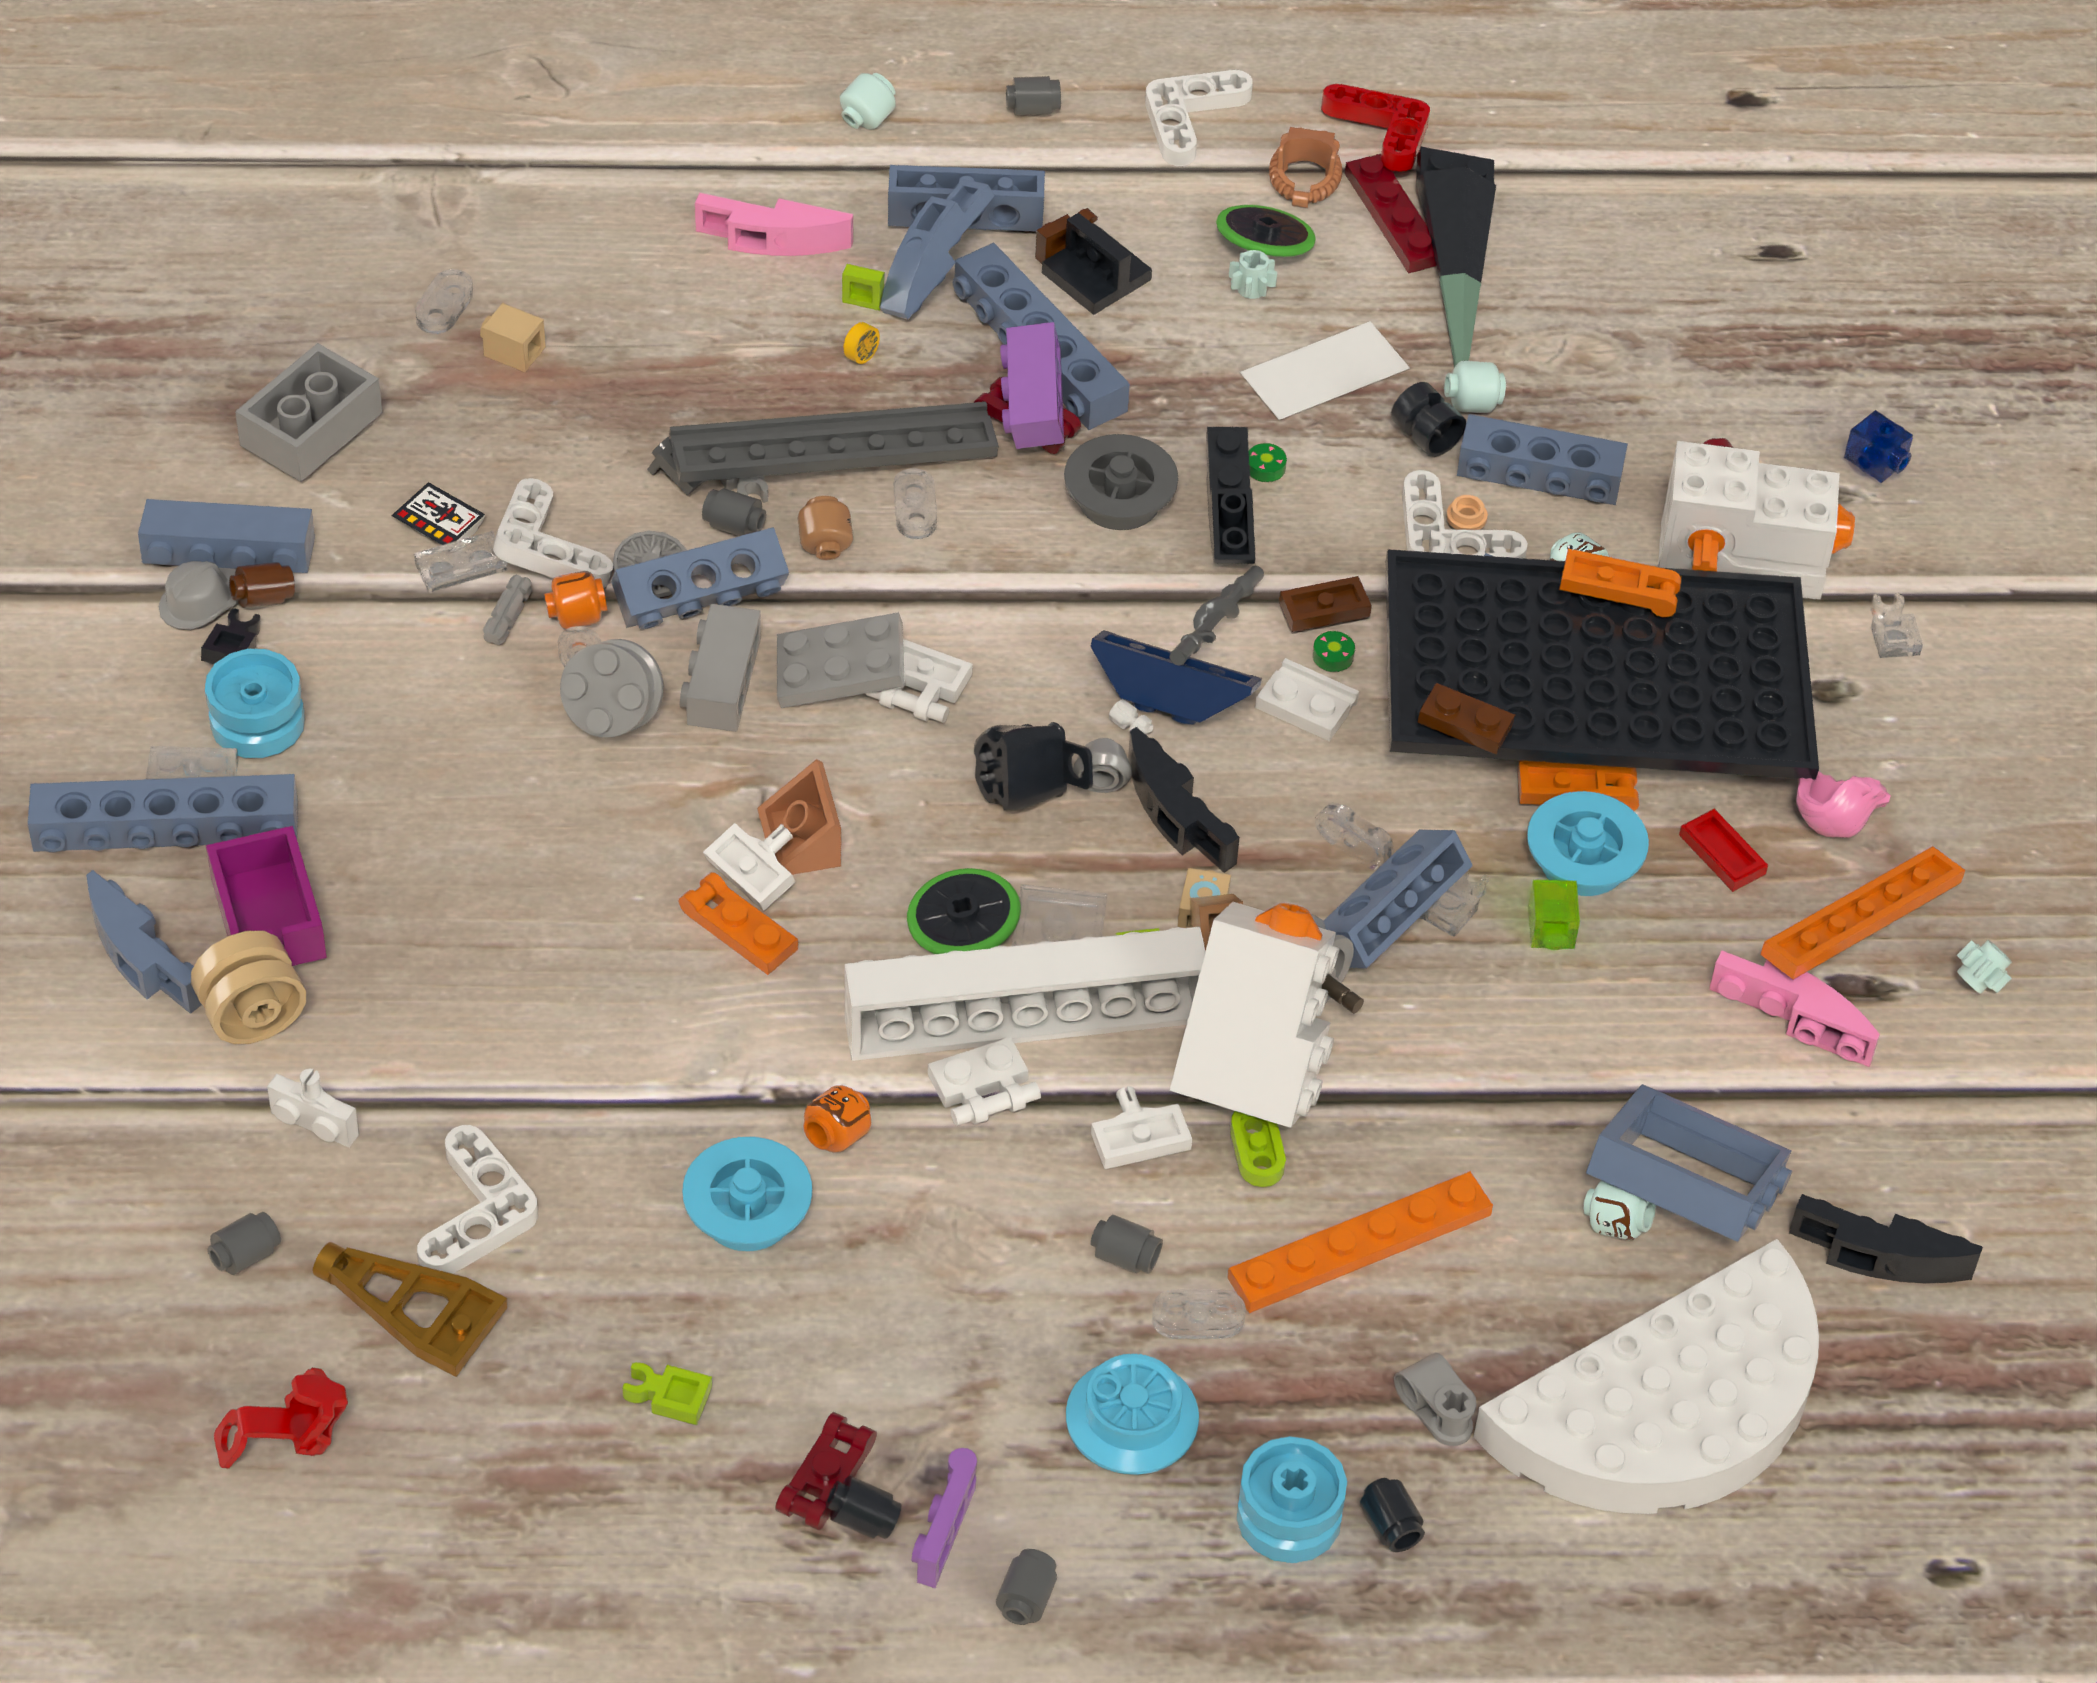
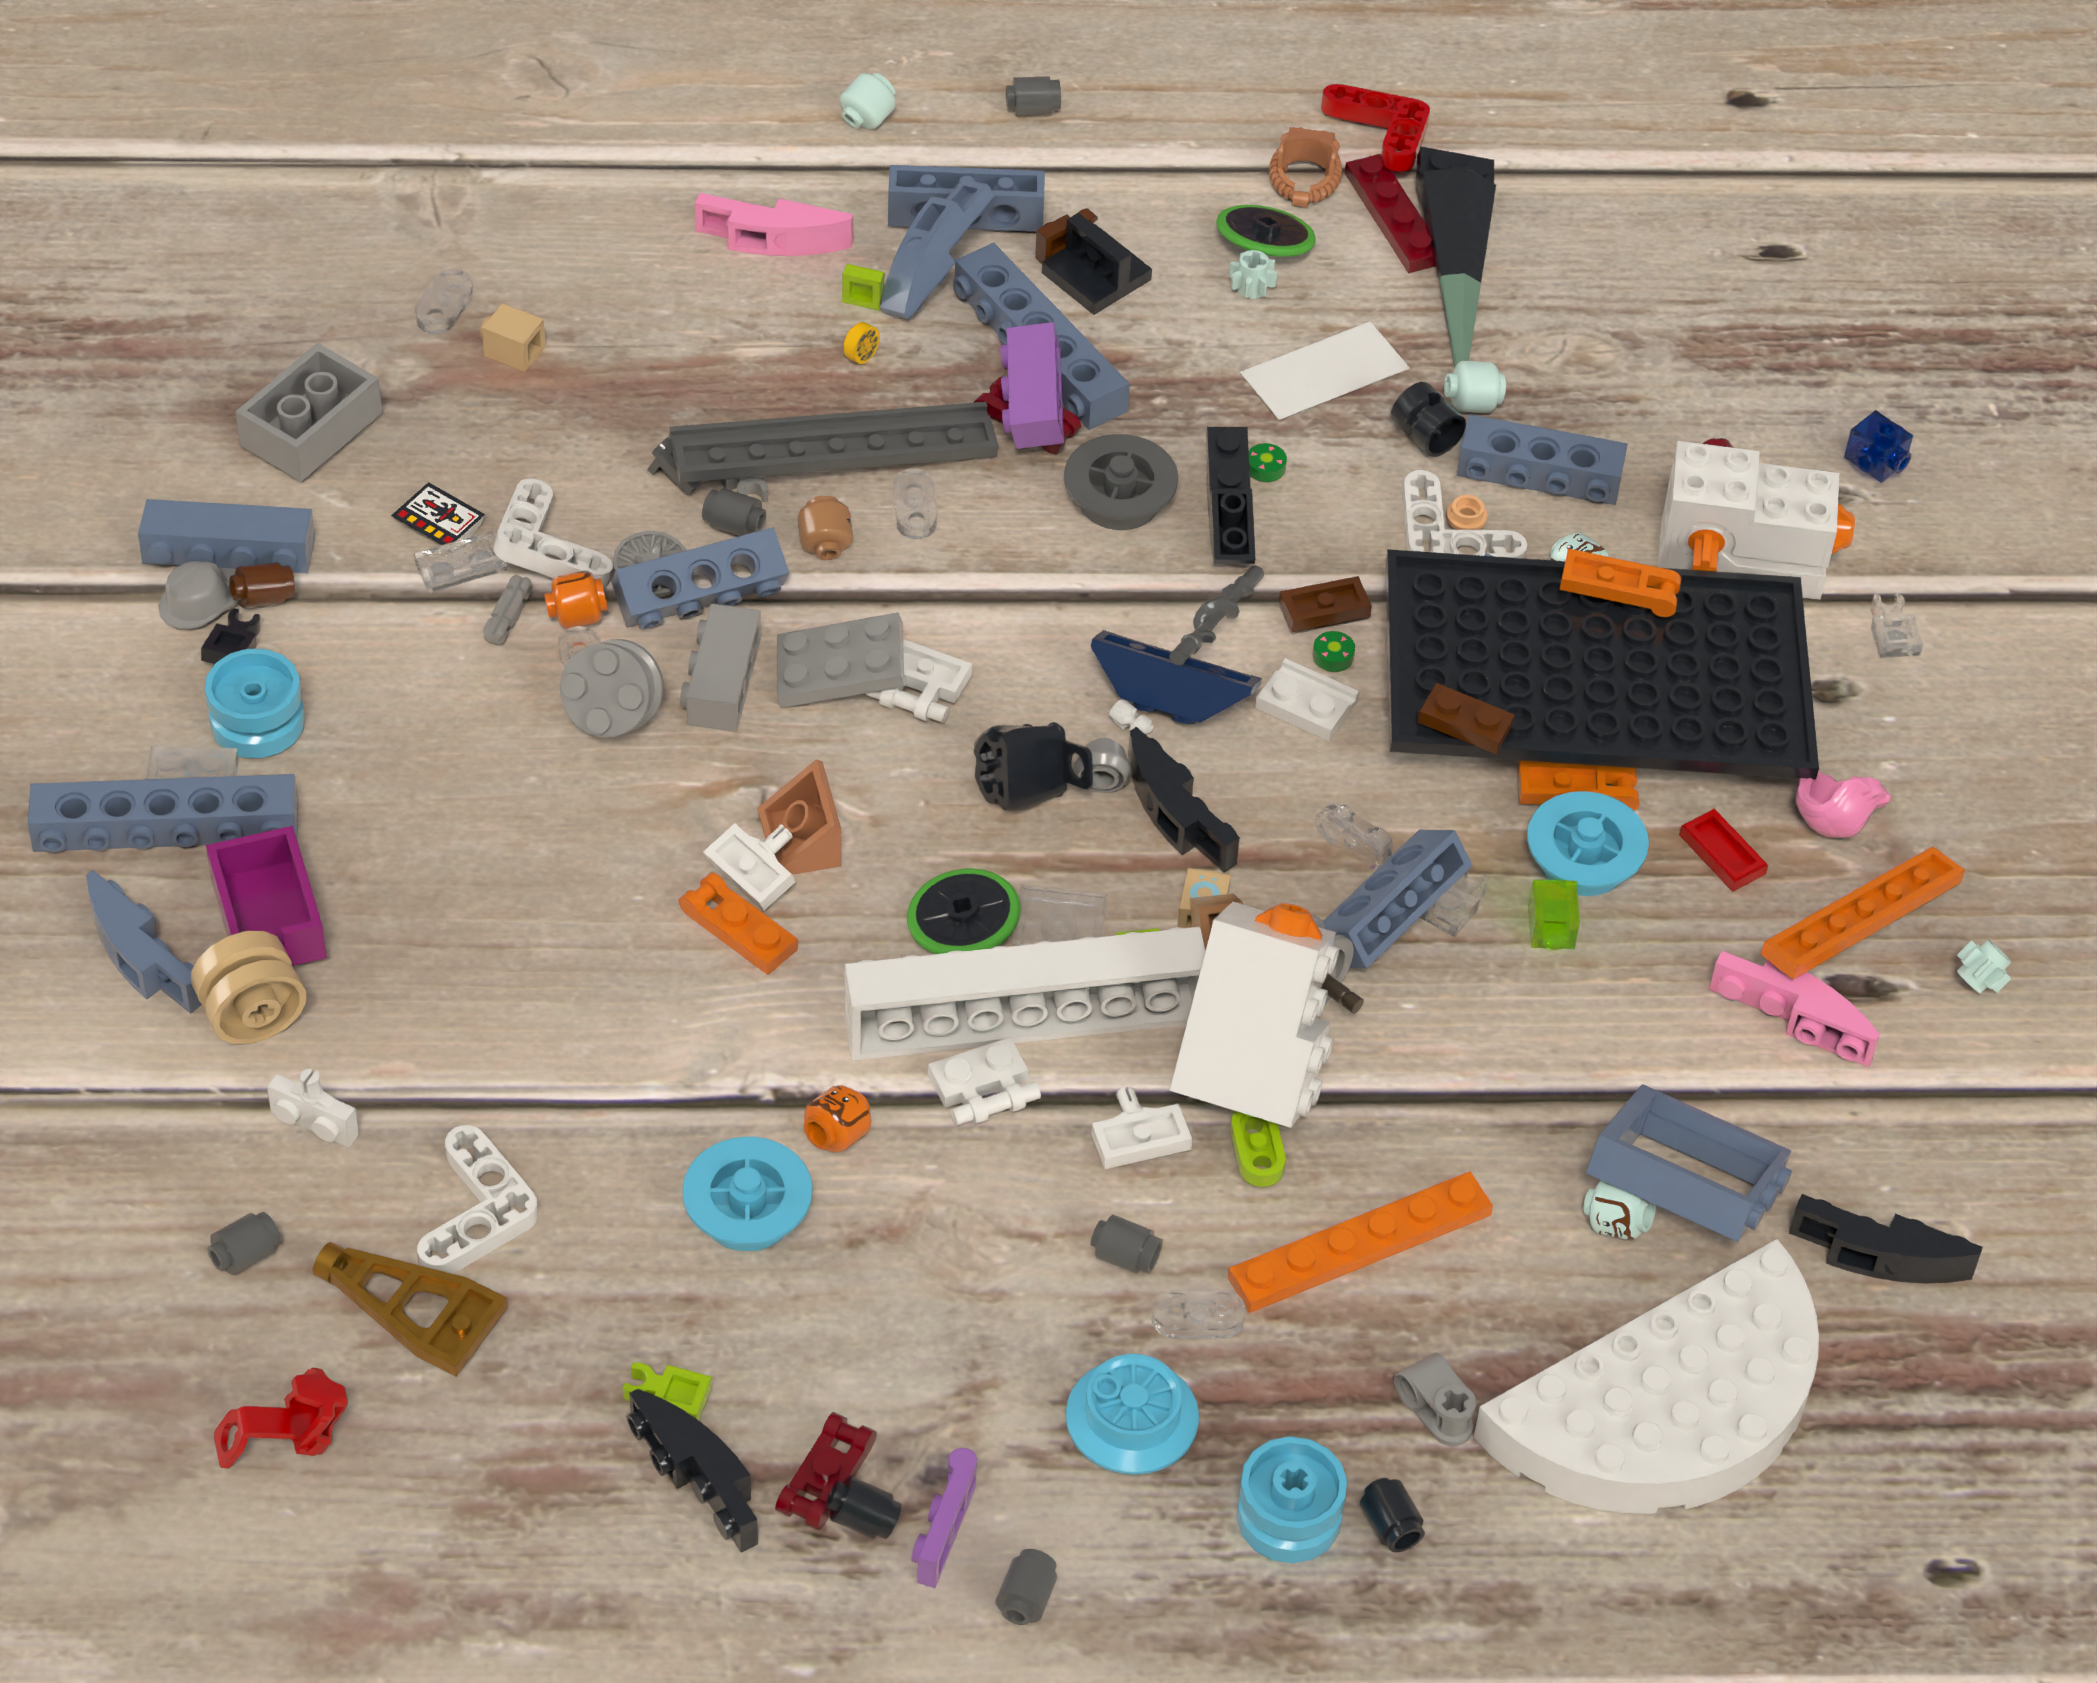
(696, 1456): none -> black slope
(1233, 91): white beam -> none

